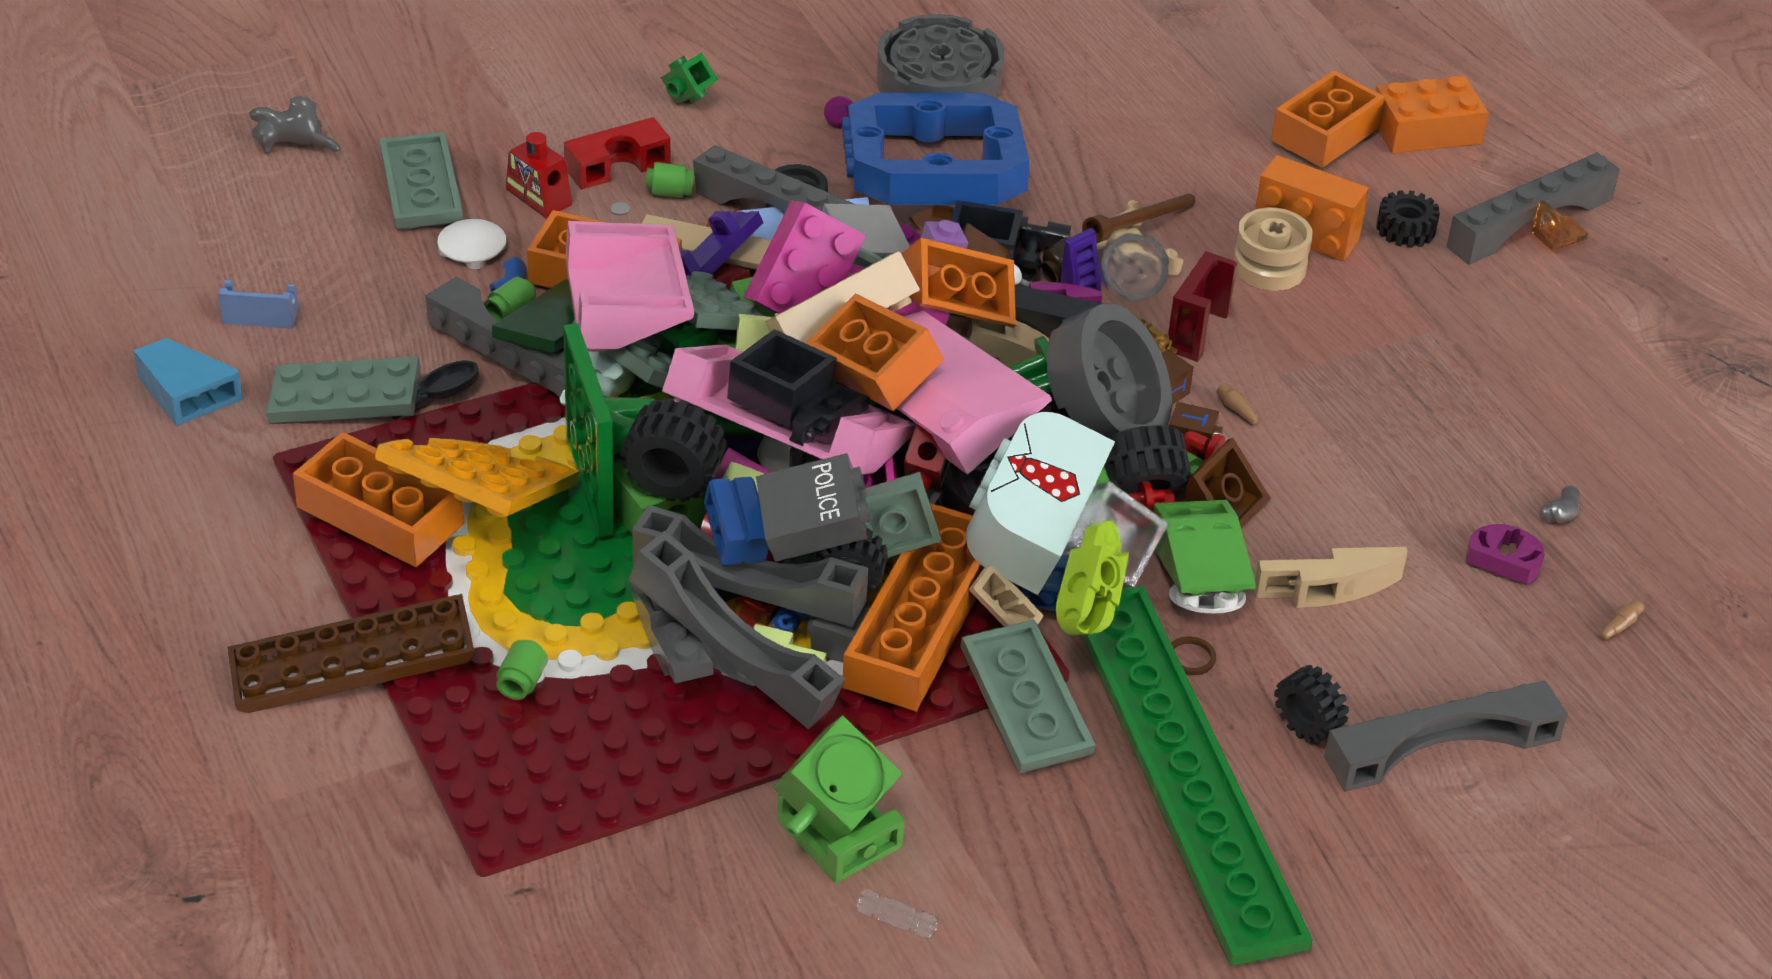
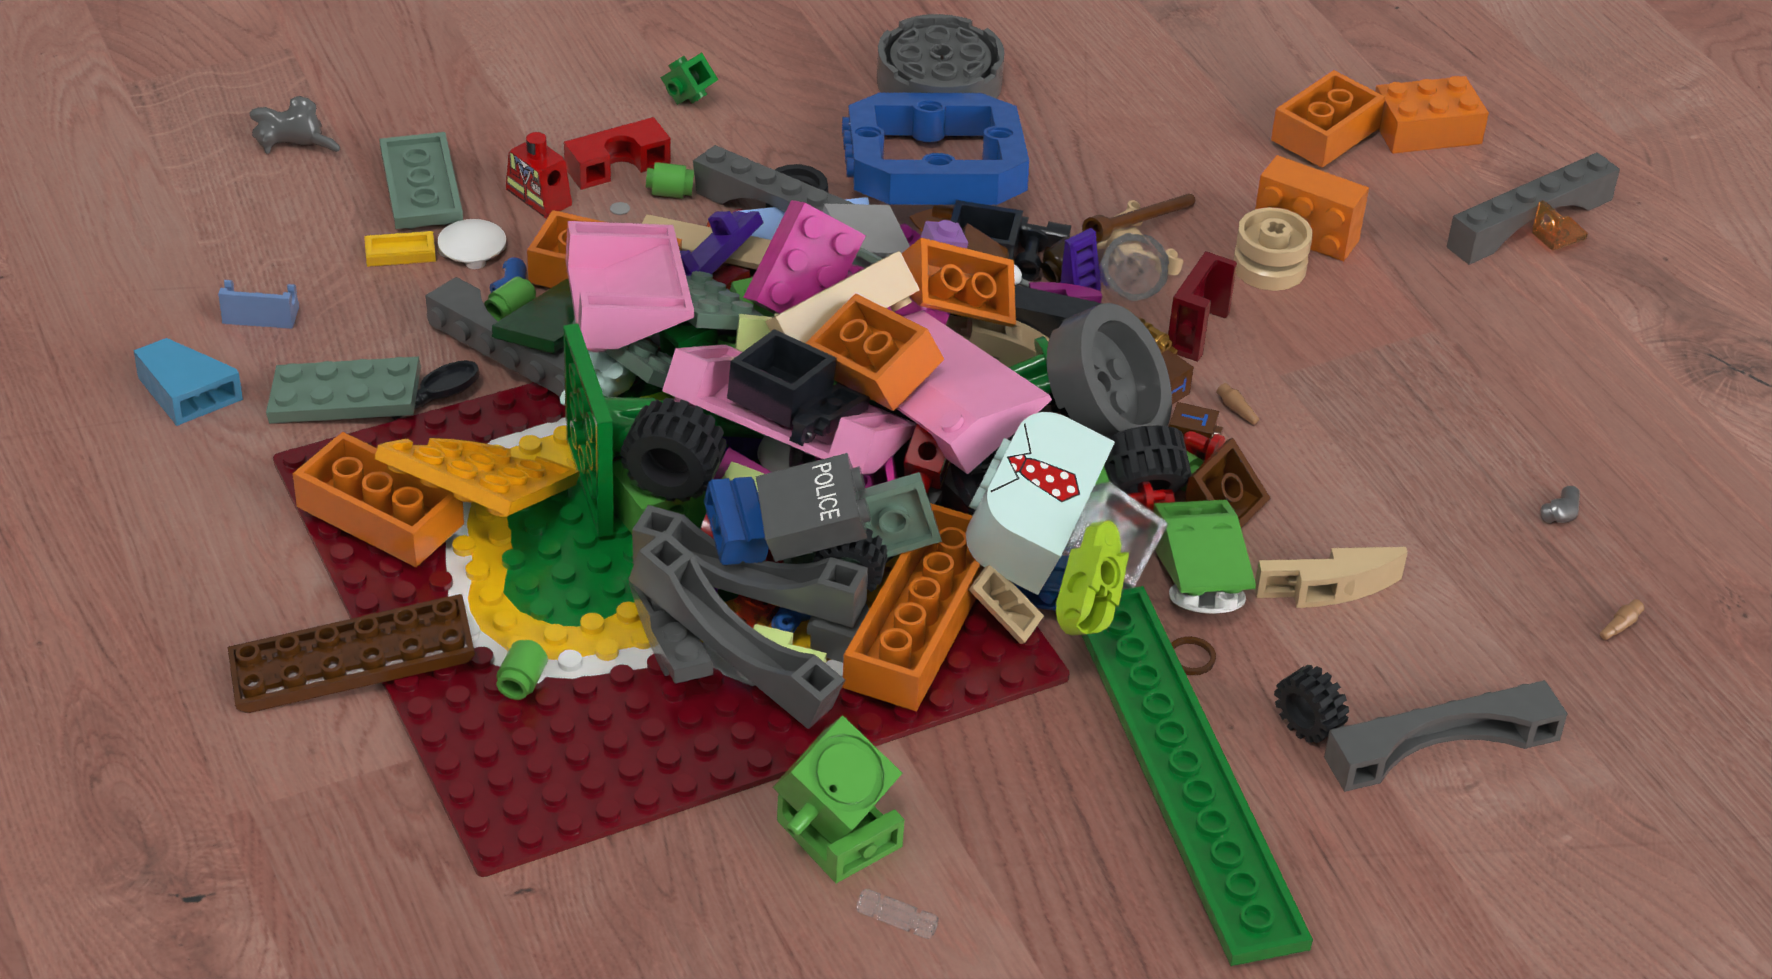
(399, 248): none -> yellow tile
(836, 109): magenta plate -> none
(1027, 696): sand green plate -> none
(1408, 218): black tyre -> none
(1485, 552): magenta piece -> none

